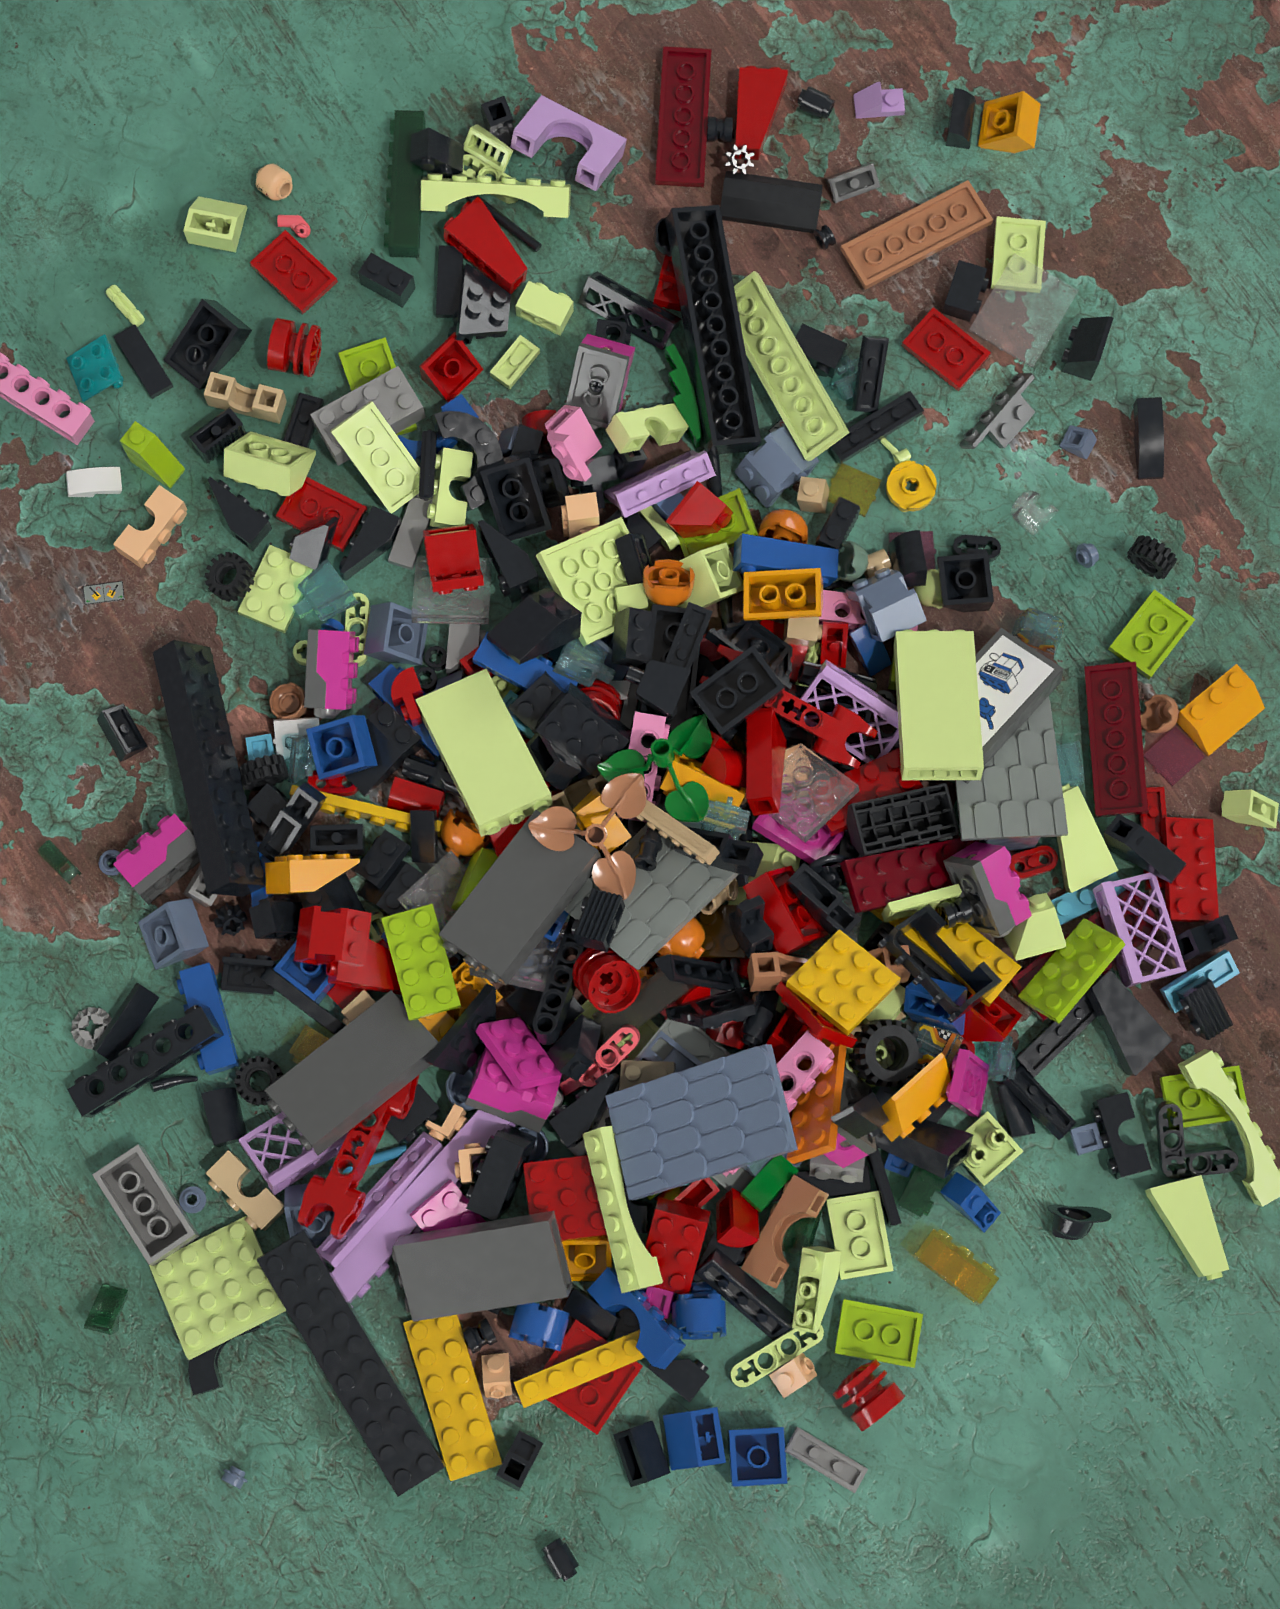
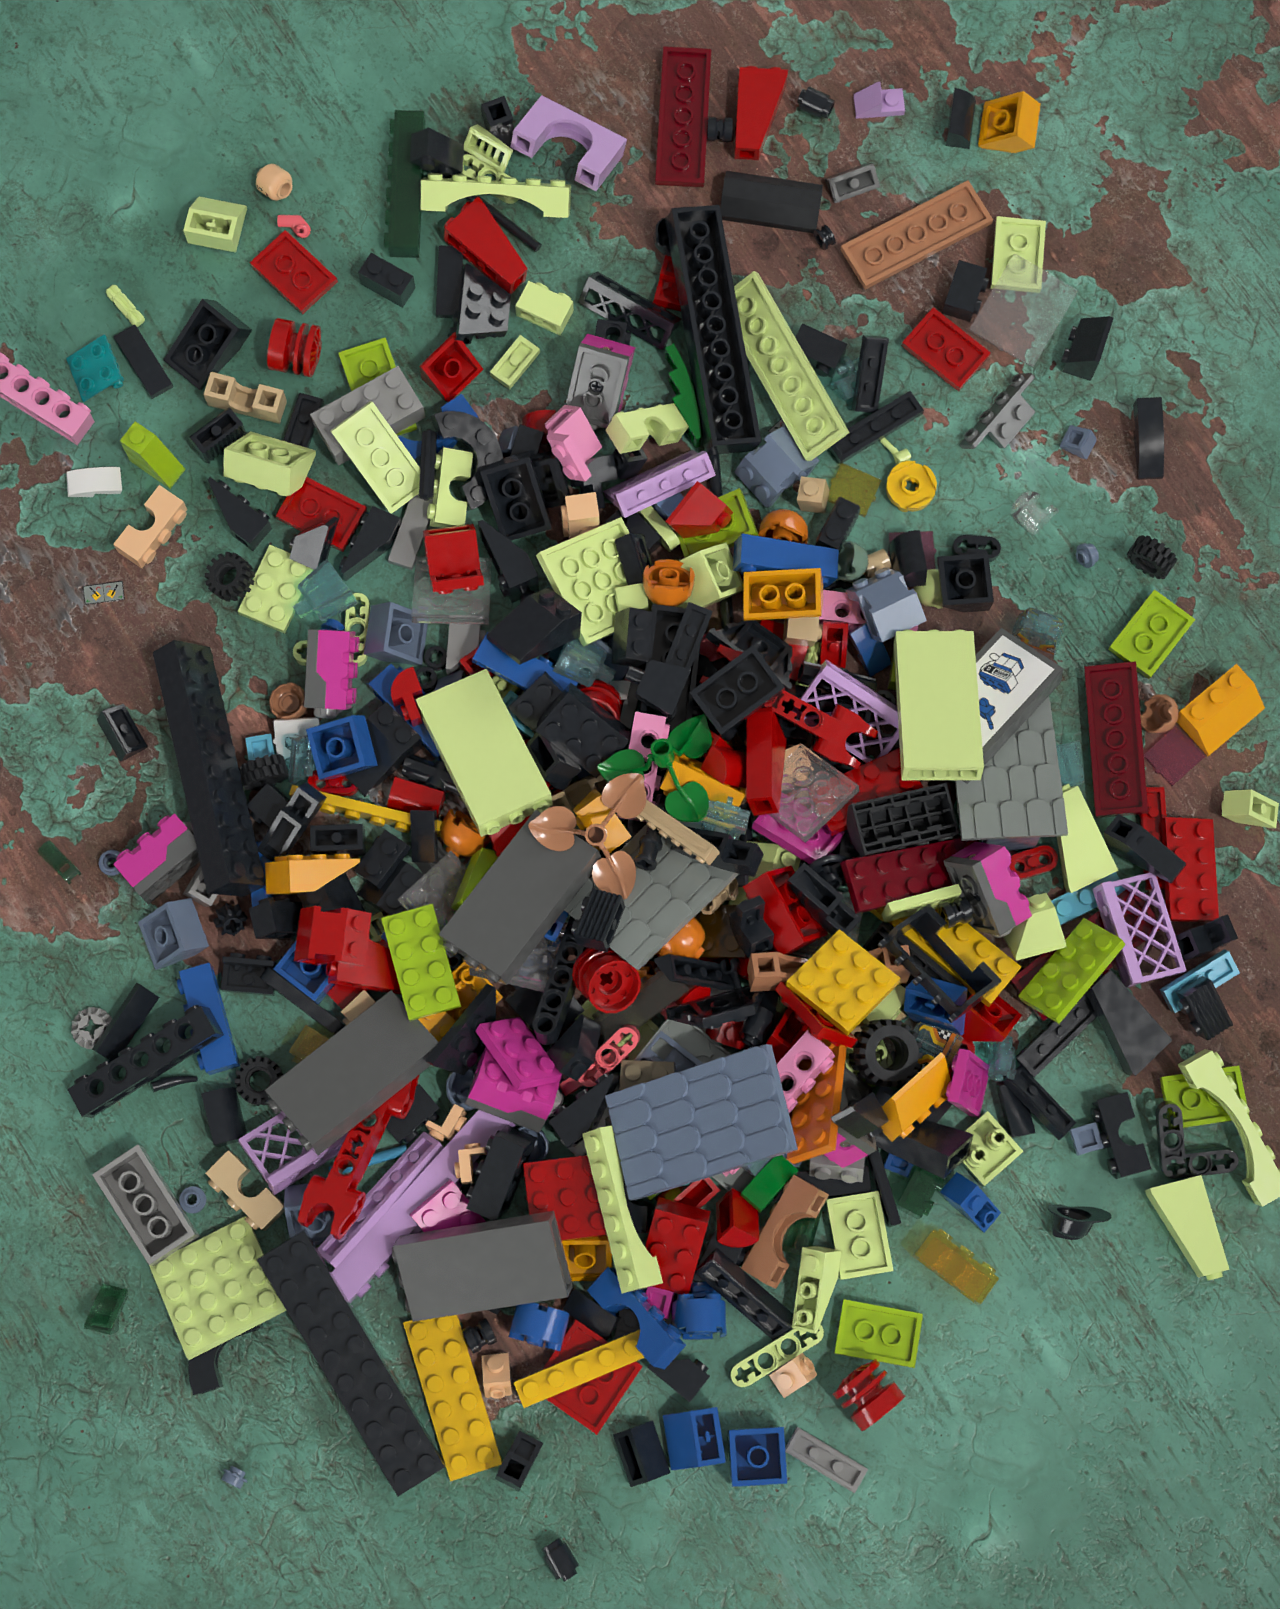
(732, 162): gear -> none

